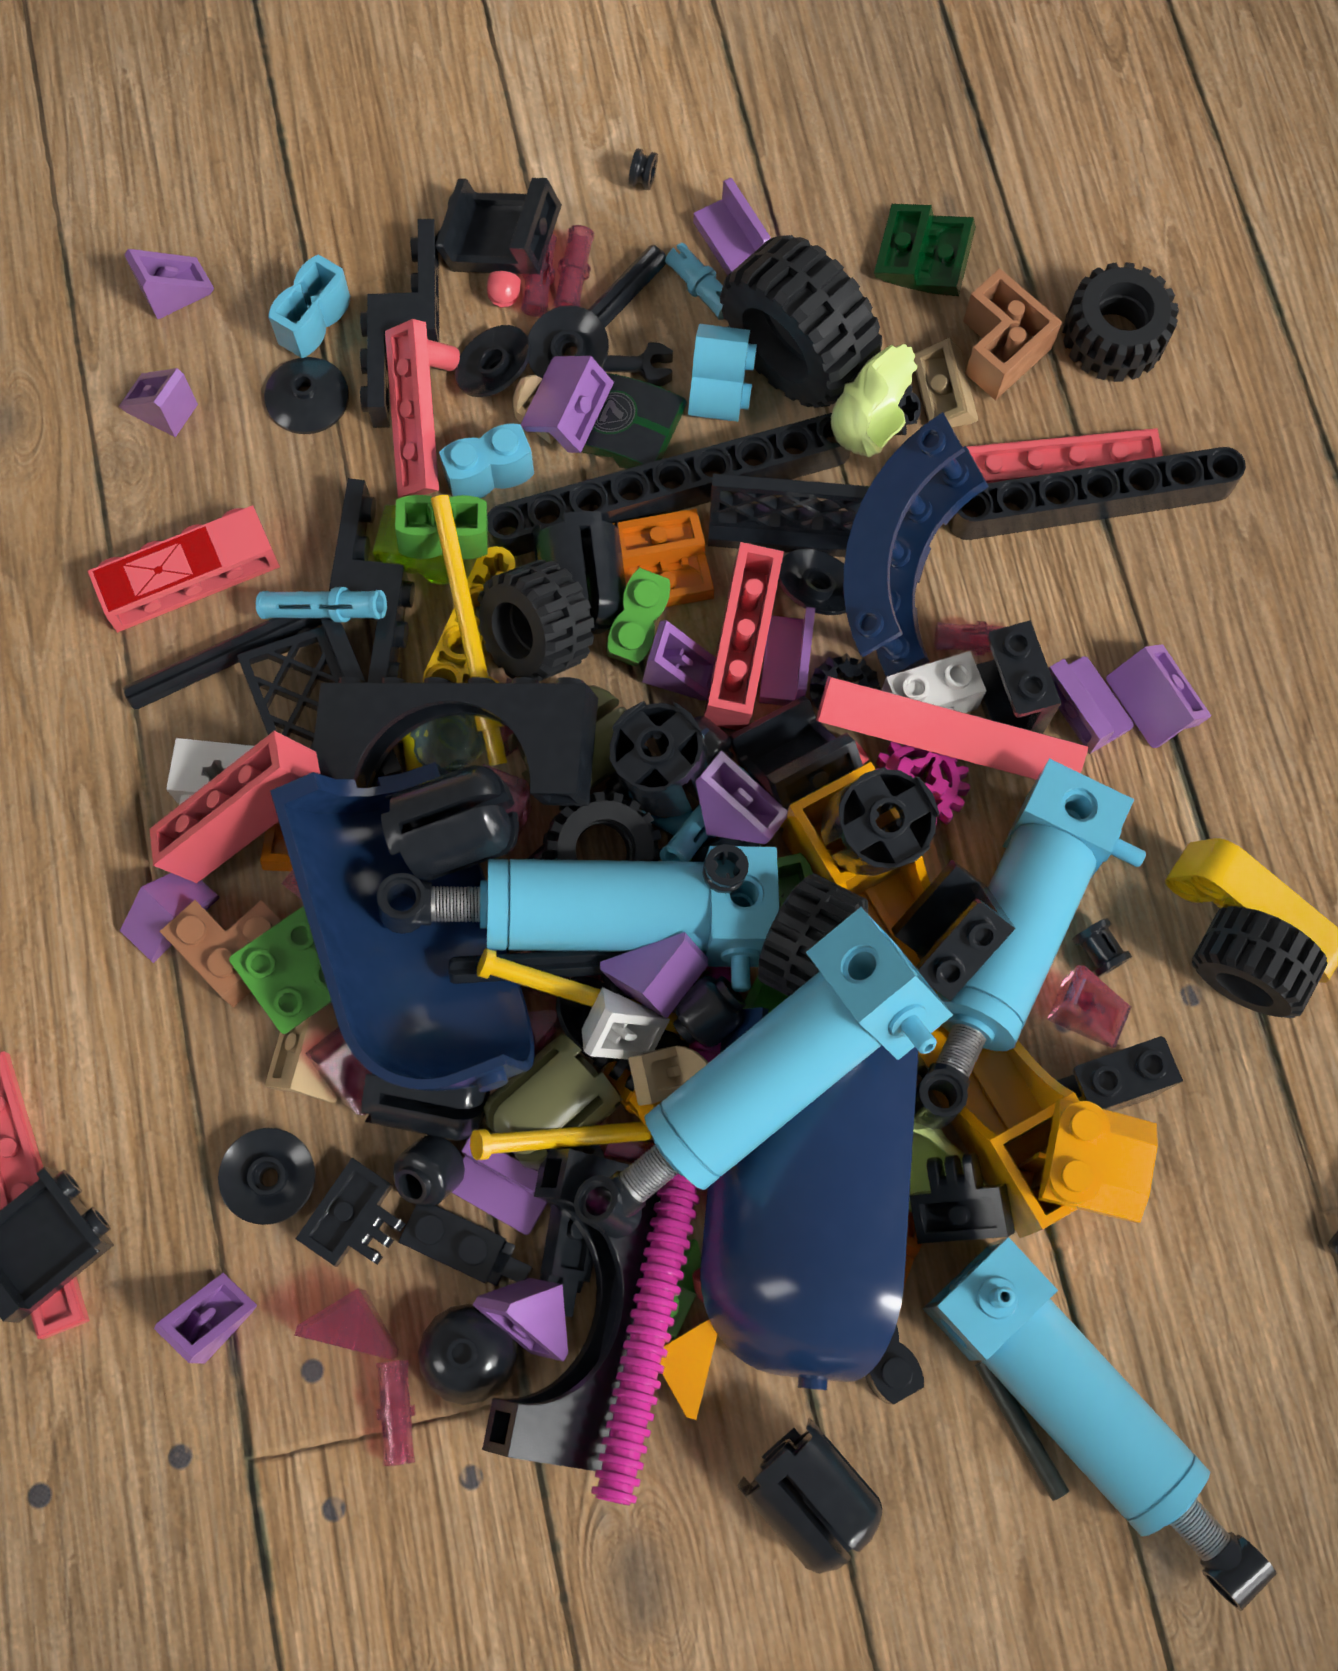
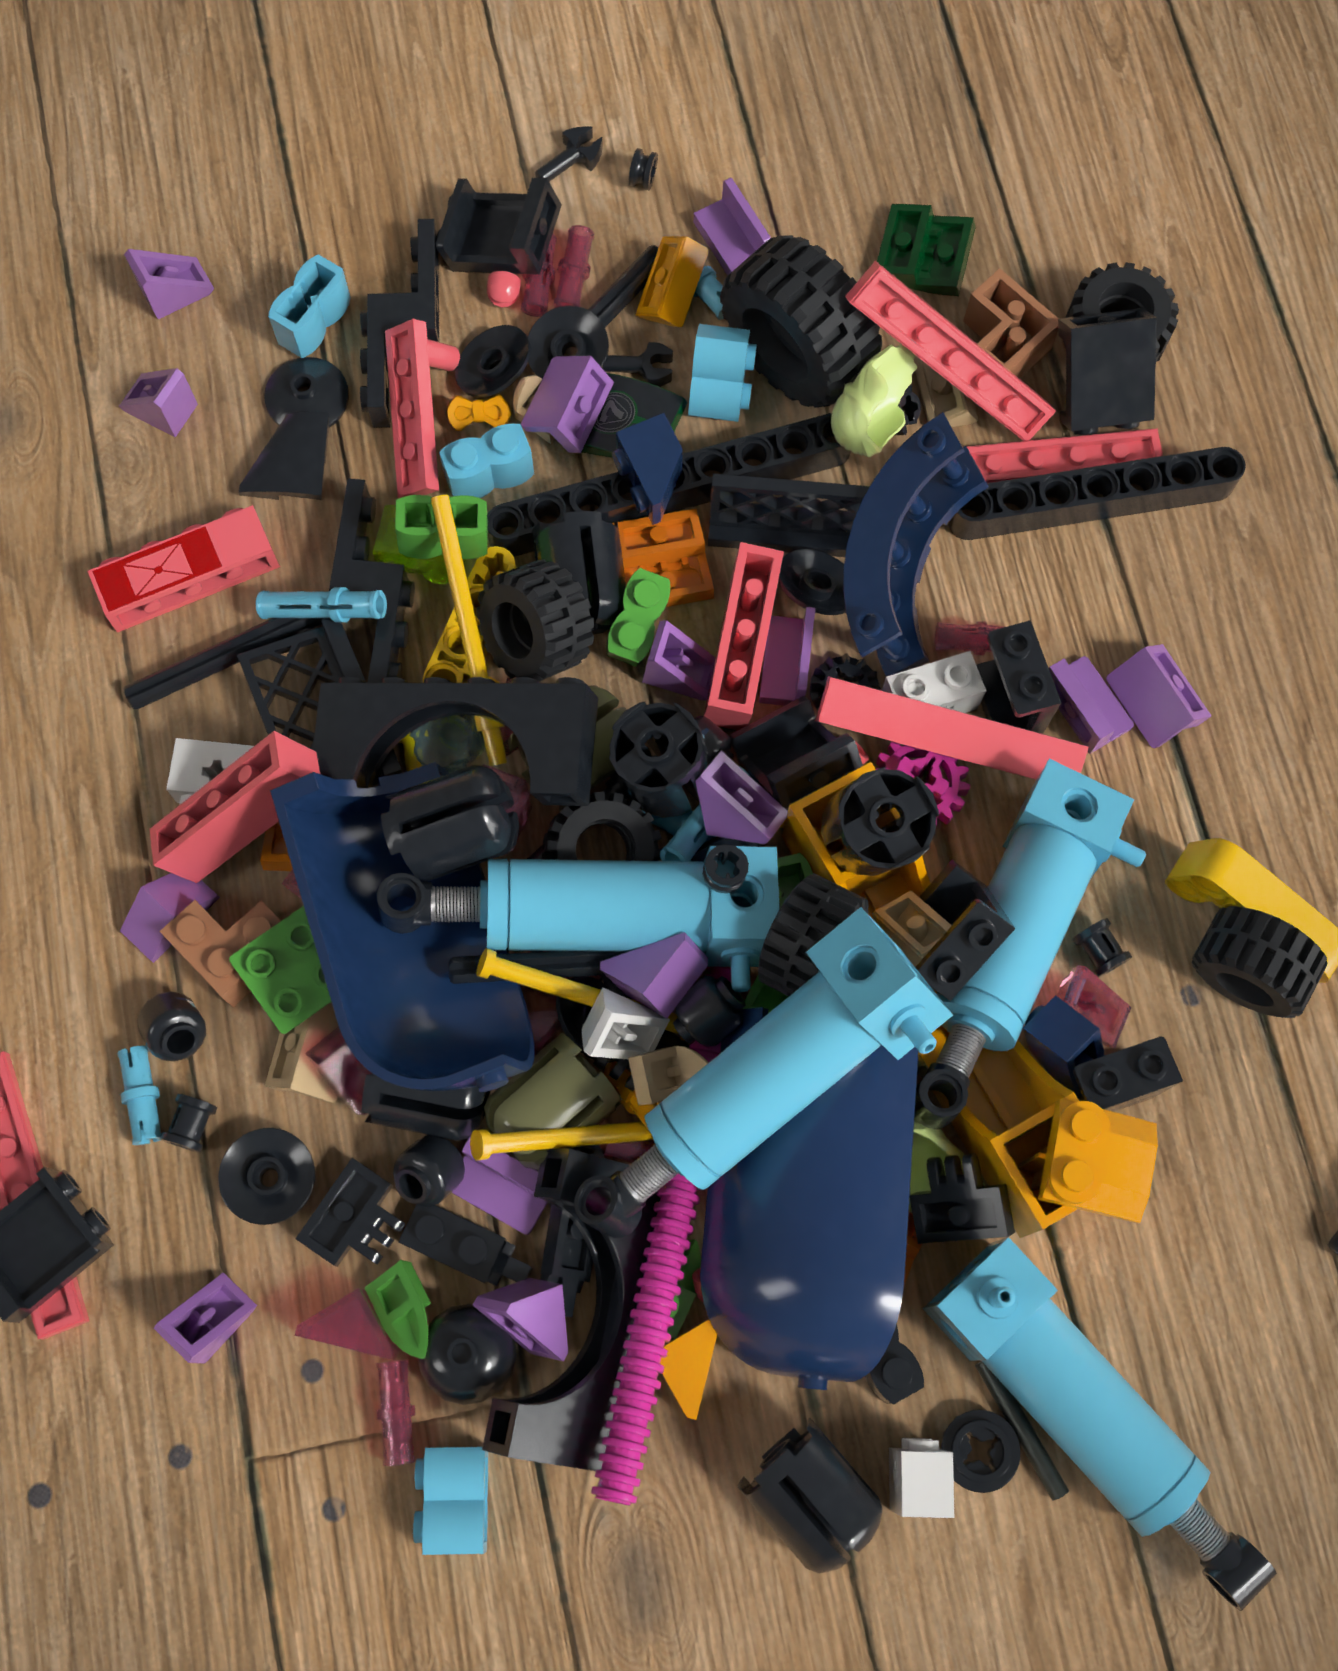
(140, 1095): none -> medium azure pin
(171, 1026): none -> black head
(188, 1123): none -> black bush
(291, 460): none -> black slope
(401, 1307): none -> bright green plate
(454, 1501): none -> medium azure brick
(463, 412): none -> light orange piece
(573, 139): none -> black bar
(652, 462): none -> dark blue slope
(672, 280): none -> light orange slope
(911, 925): none -> tan slope
(921, 1479): none -> white brick
(949, 351): none -> coral tile
(1003, 1454): none -> black gear
(1062, 1040): none -> dark blue slope
(1109, 370): none -> black panel

